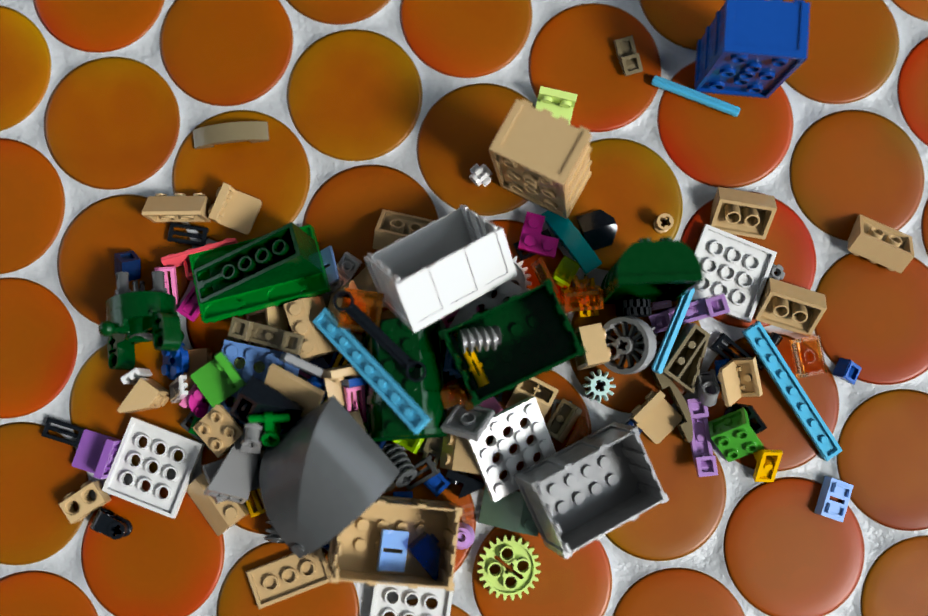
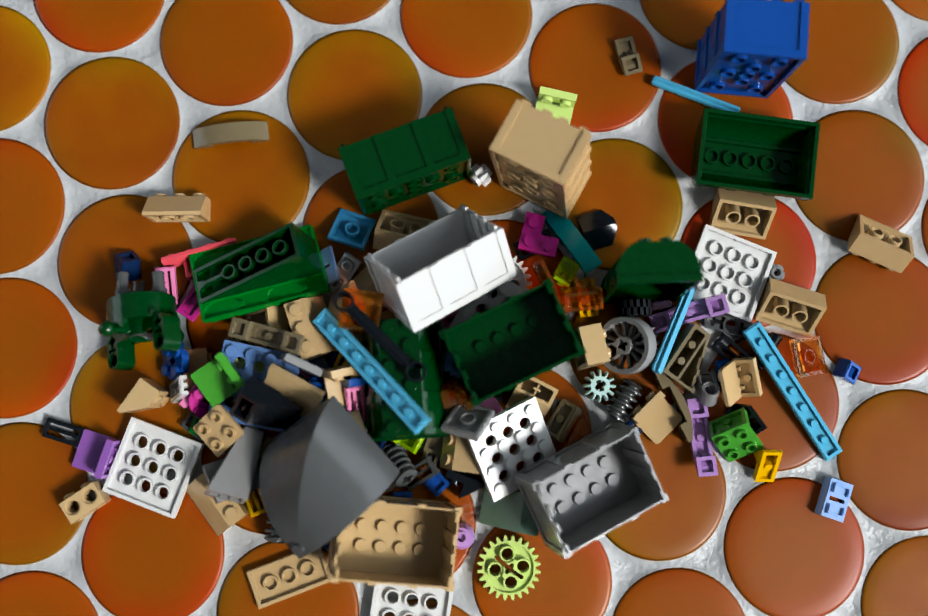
(108, 524): black piece -> none
(130, 379): white tile -> none
(204, 237): black tile -> none
(234, 209): tan bracket -> none
(251, 438): light grey piece -> none
(270, 427): green piece -> none
(352, 229): none -> dark azure slope
(390, 560): light blue piece -> none
(407, 161): none -> dark green container
(427, 553): clear blue slope -> none
(479, 337): light grey piece -> none
(480, 380): yellow pin -> none
(623, 400): none -> dark grey piece
(668, 223): tan bush -> none
(715, 327): none -> dark grey beam
(755, 154): none -> dark green container

